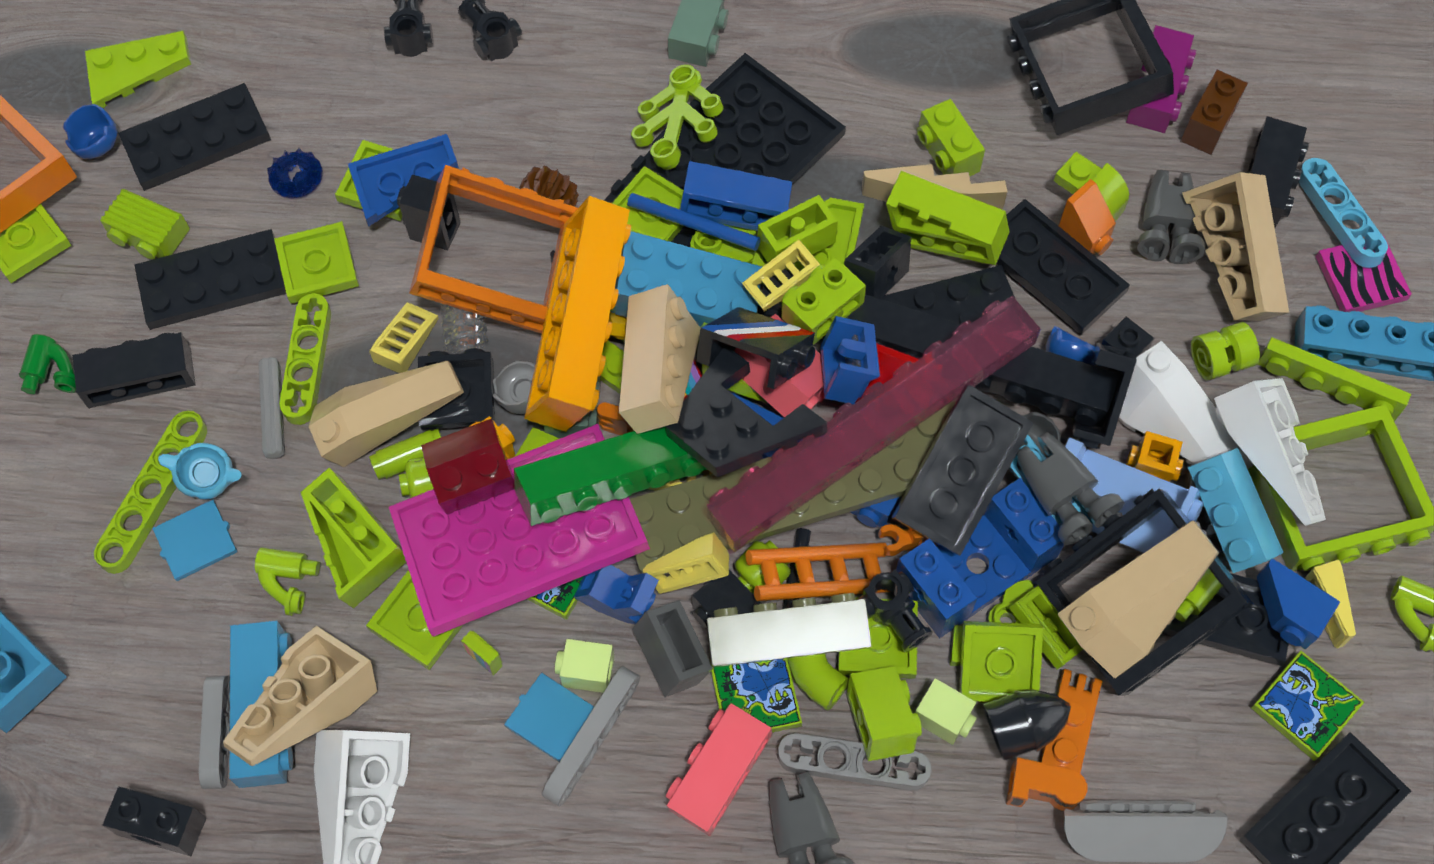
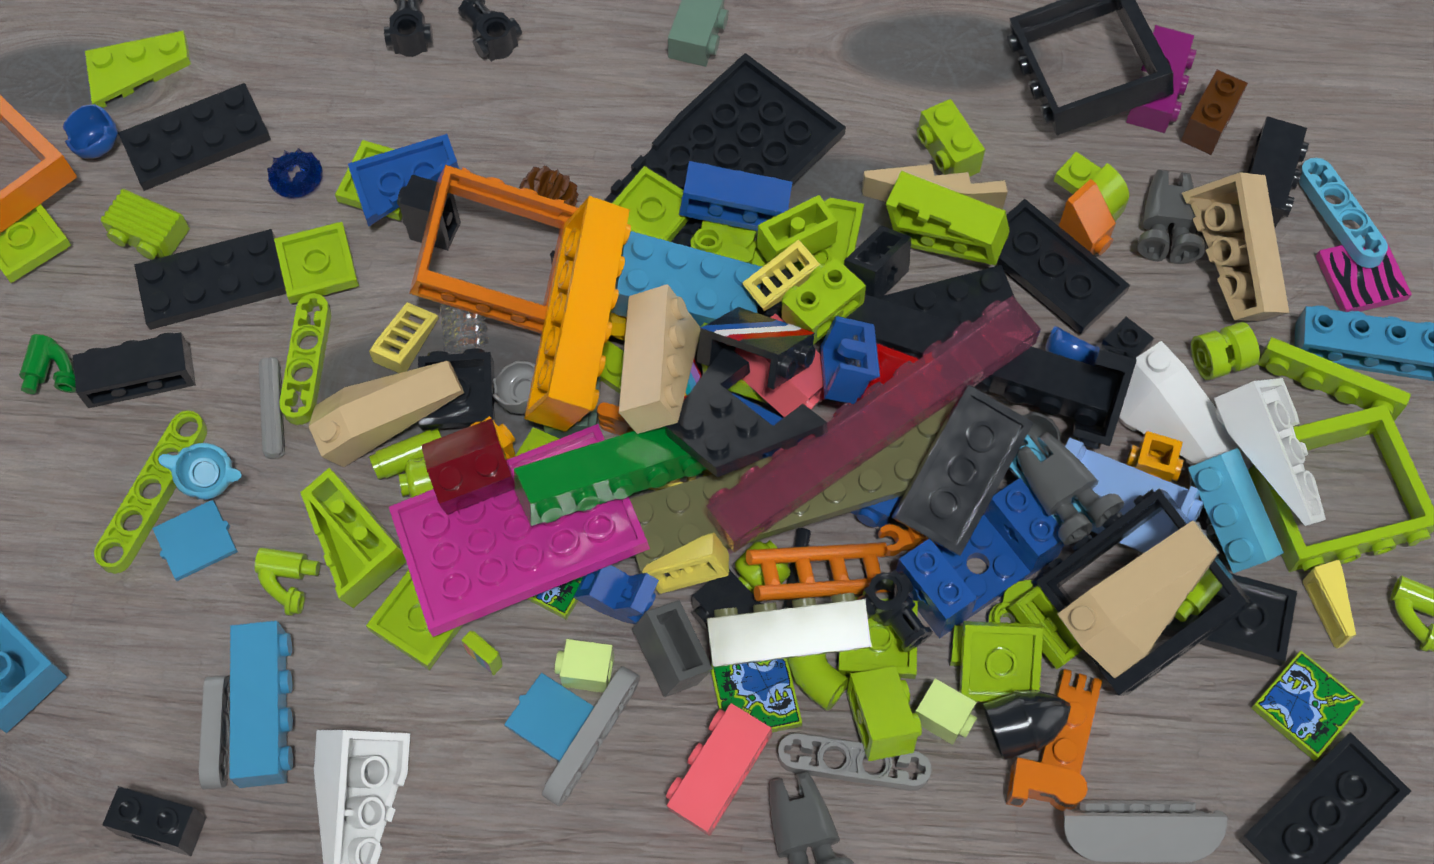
(310, 691): tan wedge -> none
(682, 83): lime plant -> none
(693, 221): blue bar -> none
(1294, 604): blue slope -> none

